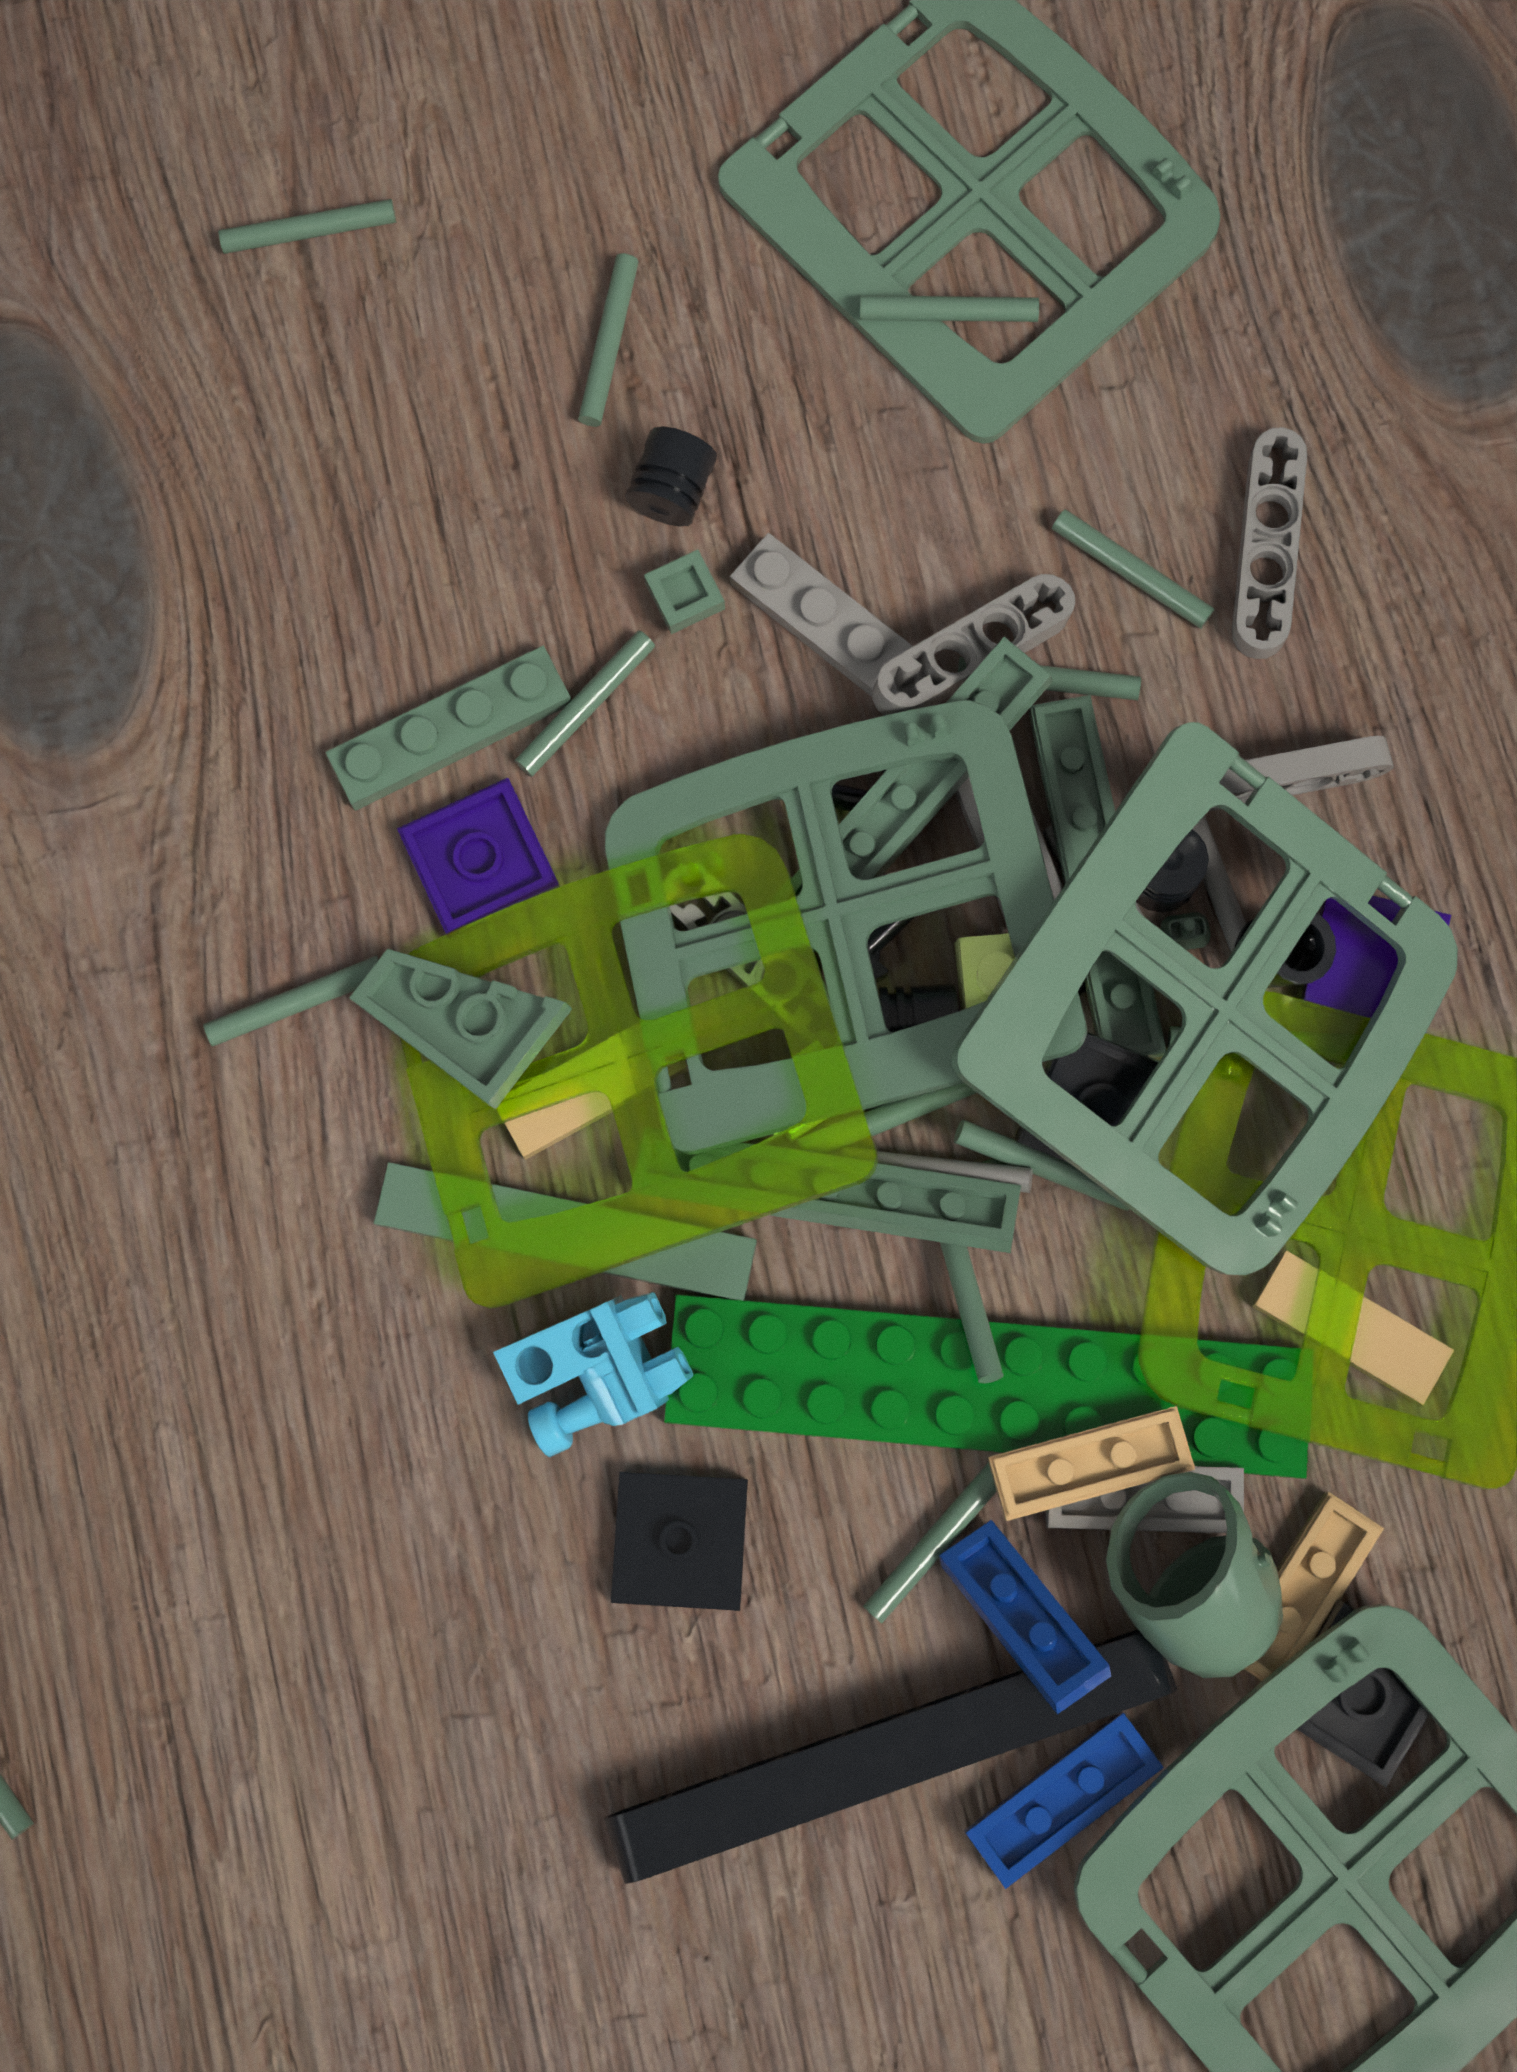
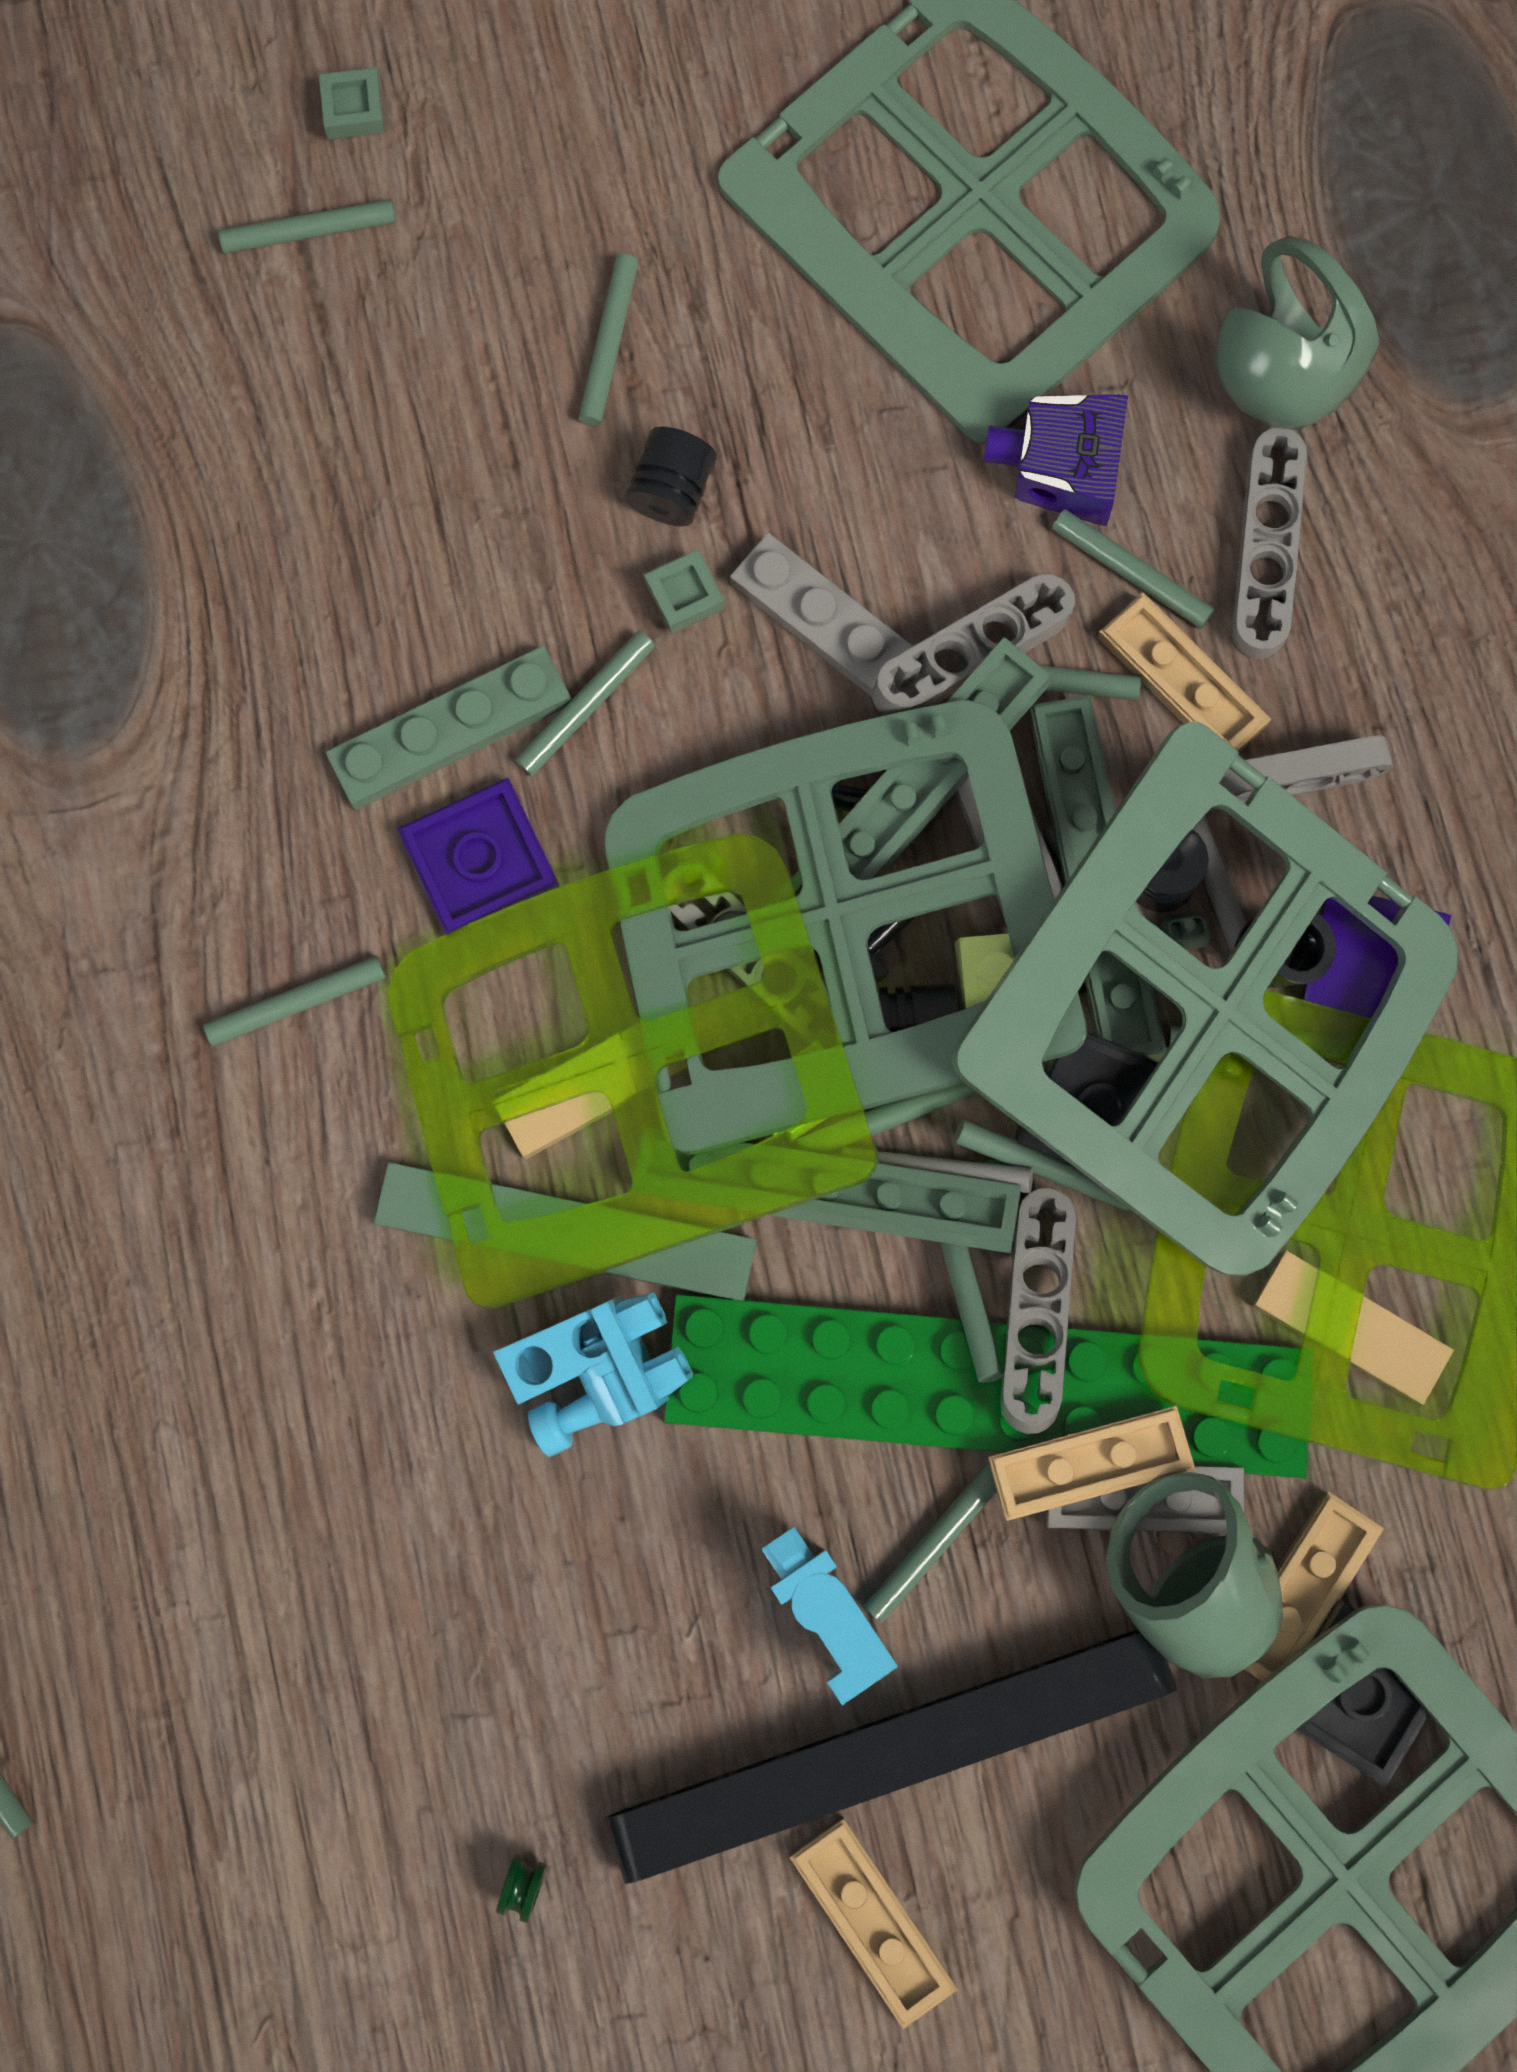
(352, 103): none -> sand green plate
(462, 1023): sand green wing -> none
(521, 1888): none -> dark green bush
(679, 1541): black plate -> none
(830, 1611): none -> medium azure hips
(873, 1922): none -> tan tile
(949, 308): sand green bar -> none
(1025, 1617): blue plate -> none
(1033, 1308): none -> light grey beam
(1063, 1799): blue plate -> none
(1065, 453): none -> dark purple torso
(1181, 673): none -> tan tile
(1284, 363): none -> sand green piece

